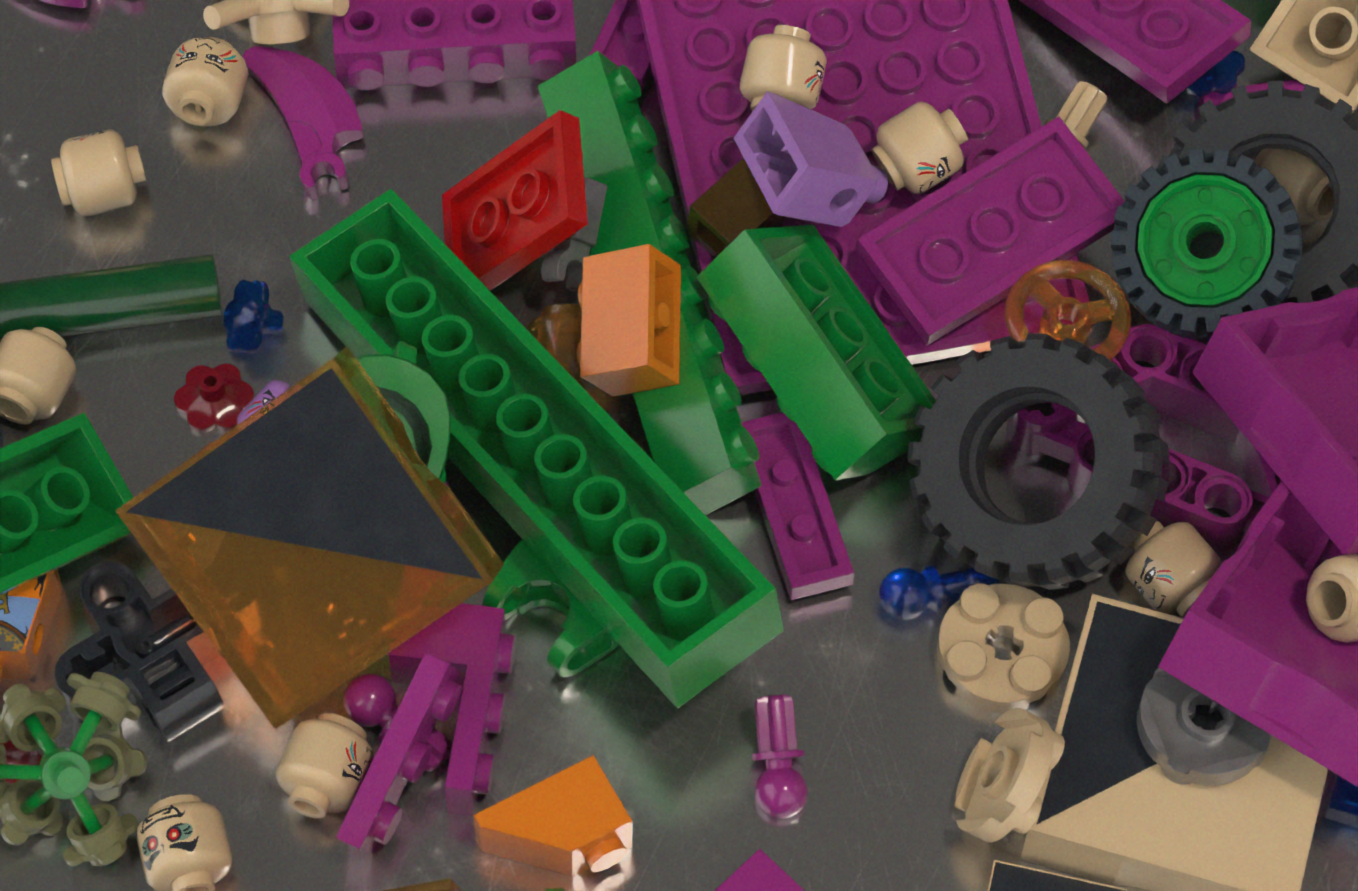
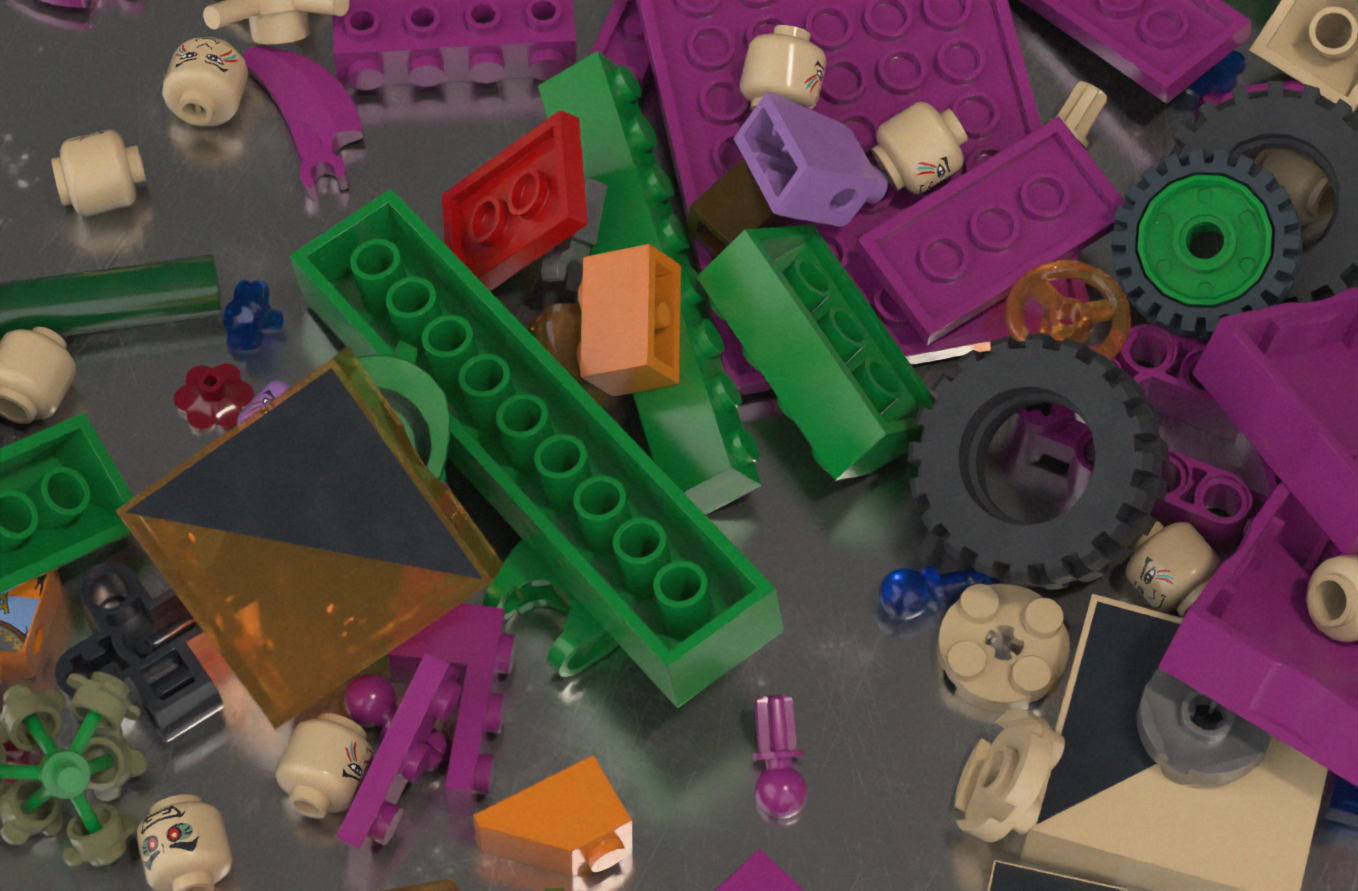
(797, 509): magenta plate -> none

